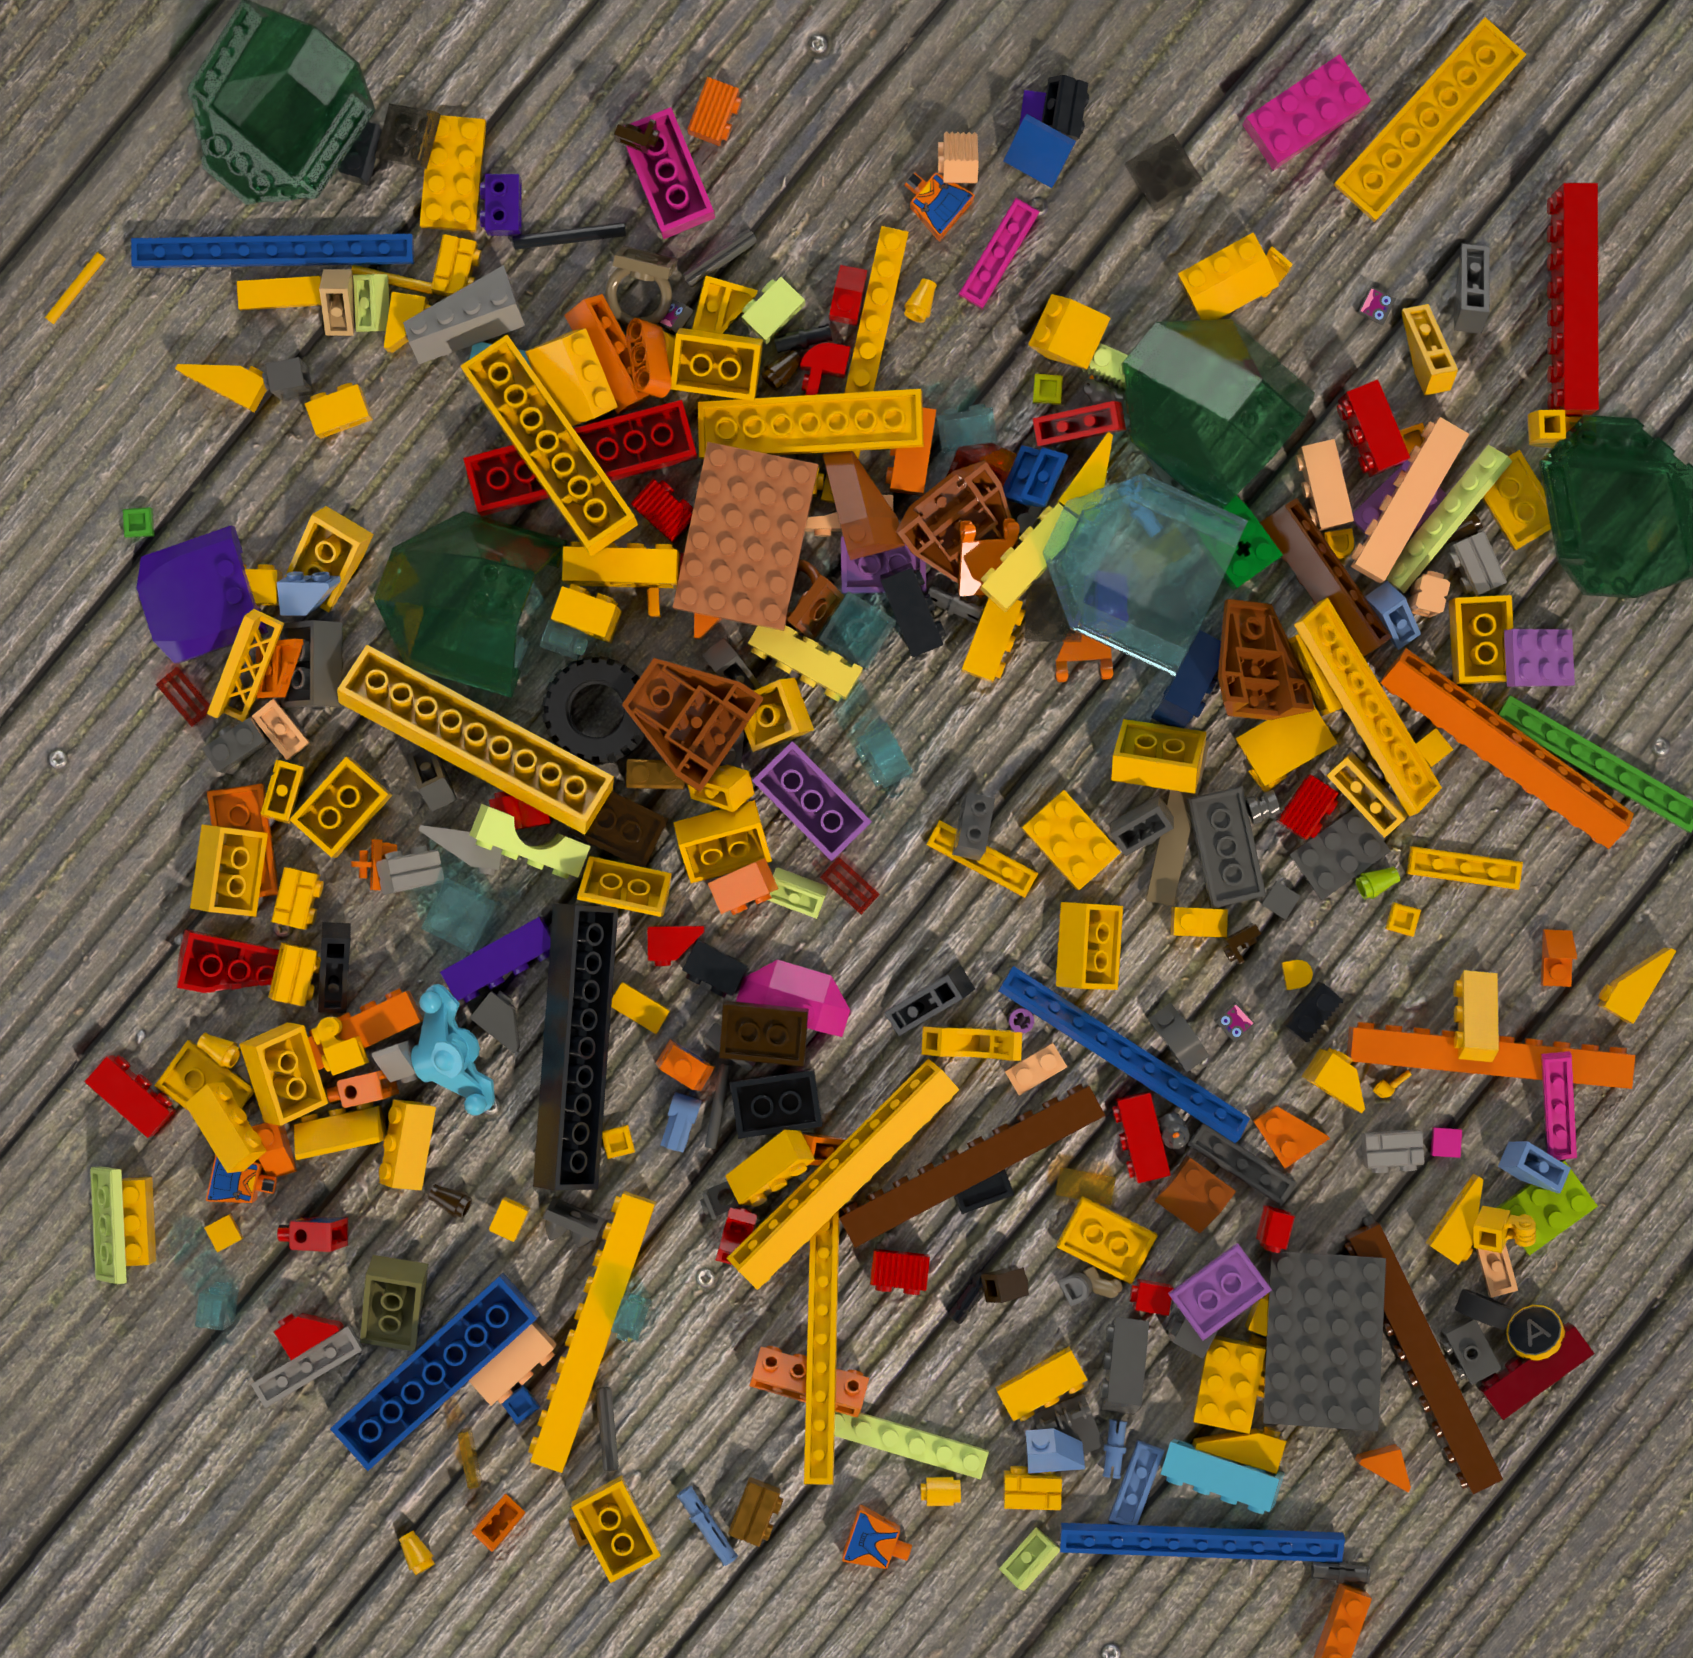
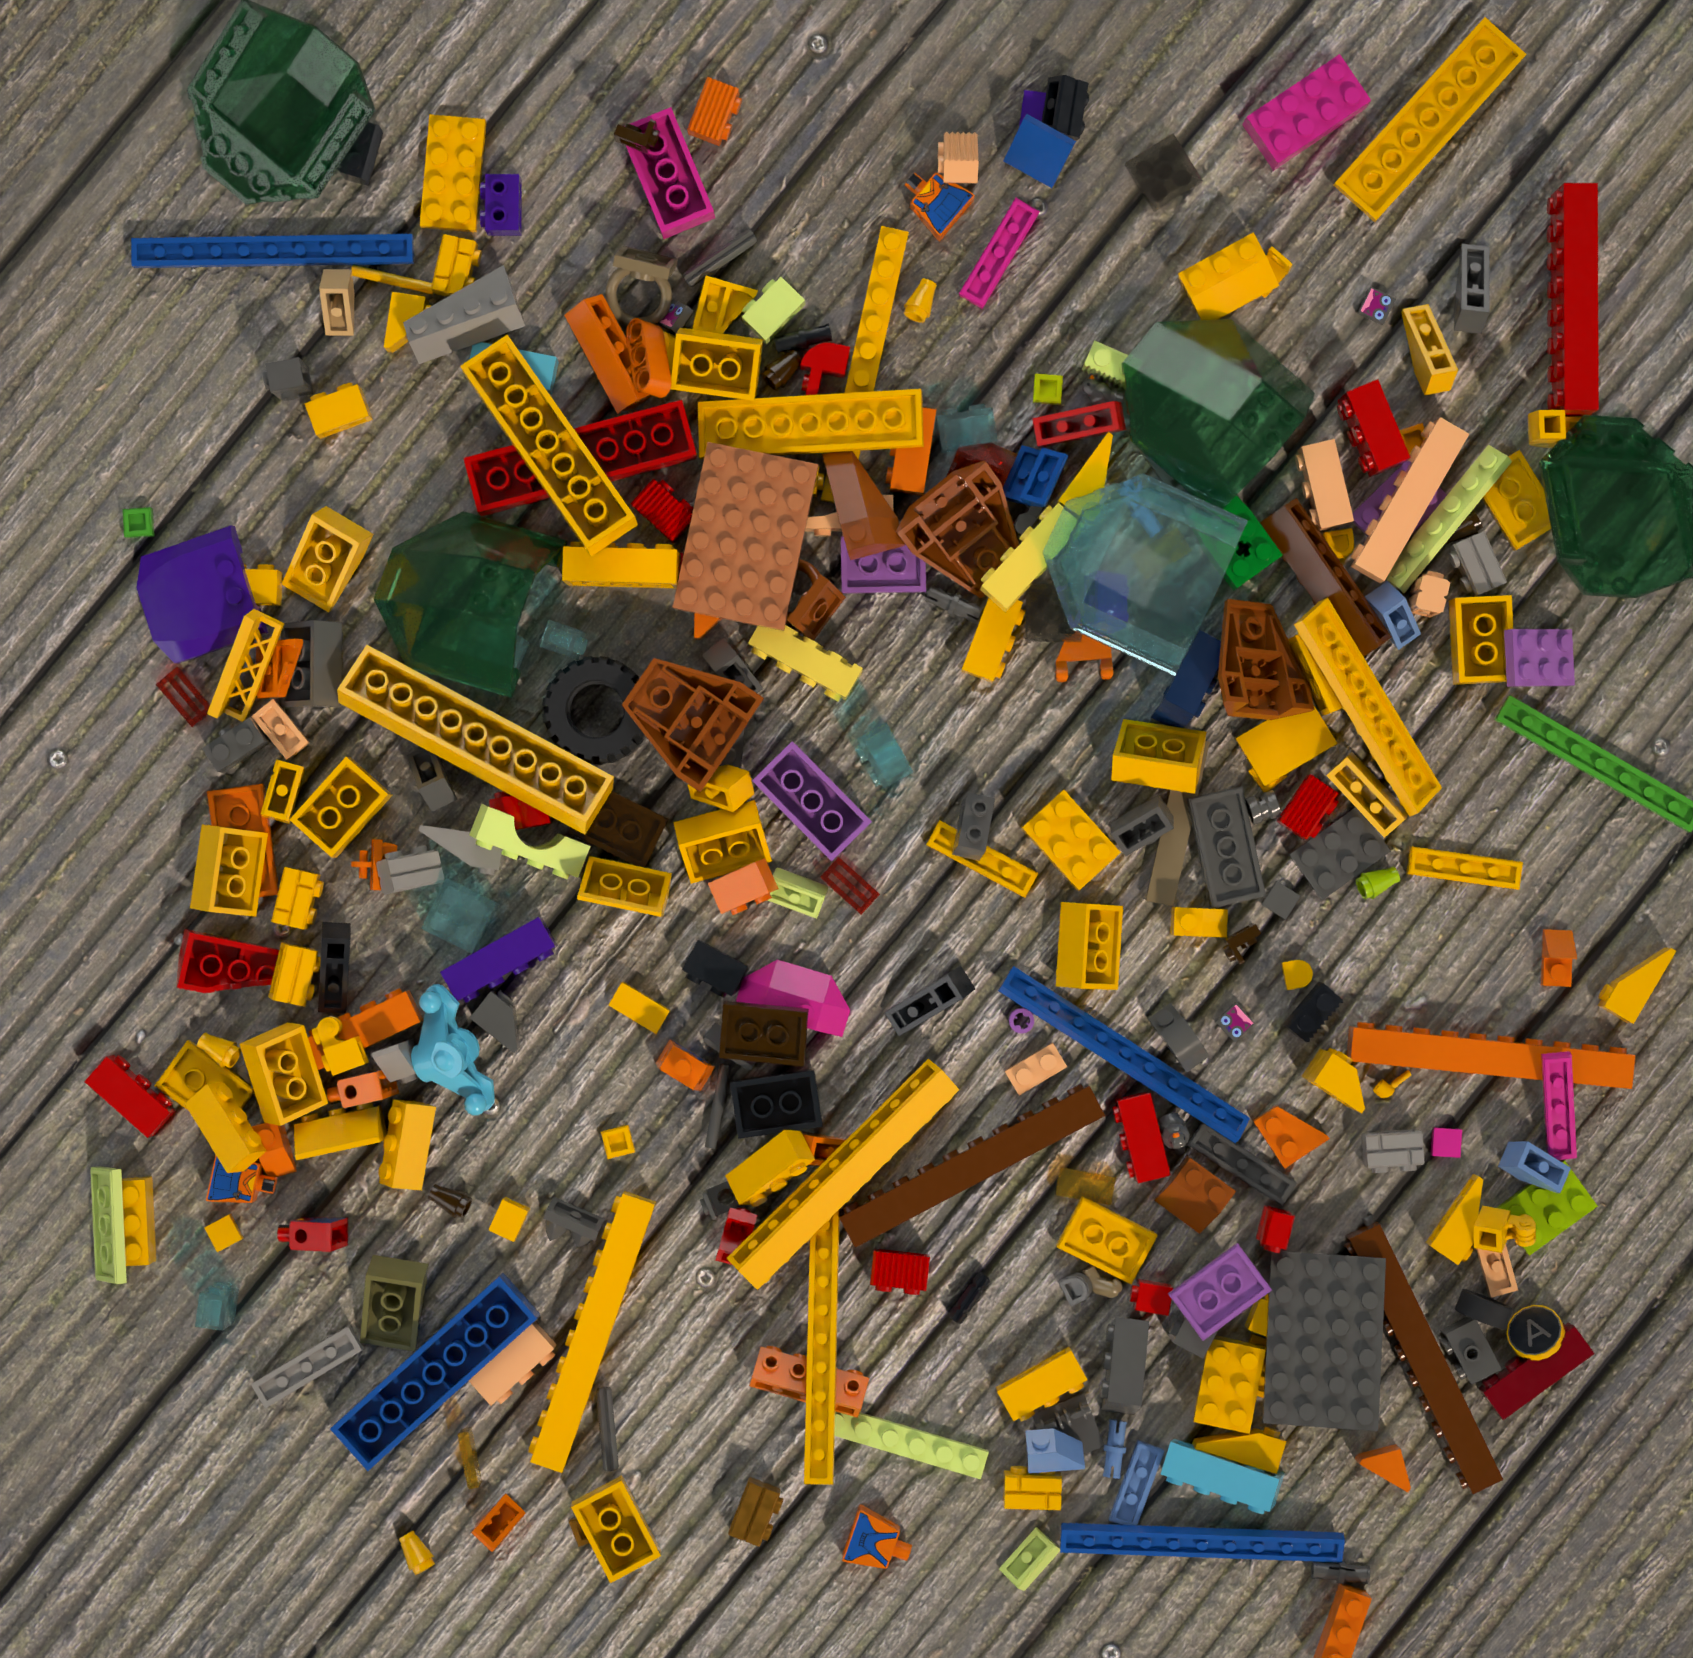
(74, 289): yellow bar -> none
(230, 381): yellow slope -> none
(279, 293): yellow tile -> none
(304, 593): medium blue slope -> none
(304, 1332): red slope -> none
(371, 302): yellowish green slope -> none
(407, 136): clear smoke plate -> none
(521, 1404): blue tile -> none
(569, 236): black piece -> none
(573, 376): yellow slope -> none
(575, 1047): black brick -> none
(591, 615): yellow brick -> none
(631, 1317): clear light blue brick -> none
(651, 775): pearl gold brick -> none
(654, 602): light orange tile -> none
(670, 942): red slope -> none
(681, 1115): medium blue piece -> none
(700, 1516): medium blue pin -> none
(779, 716): yellow slope -> none
(848, 295): red slope -> none
(858, 630): clear light blue brick -> none
(913, 609): black brick -> none
(940, 1491): yellow brick -> none
(971, 1042): yellow arch -> none
(981, 555): orange flag -> none
(985, 1192): black tile -> none
(1005, 1284): dark brown brick -> none
(1068, 332): yellow slope -> none
(1402, 919): yellow tile -> none
(1434, 747): yellow tile -> none
(1476, 1016): yellow brick -> none
(1507, 749): orange brick -> none

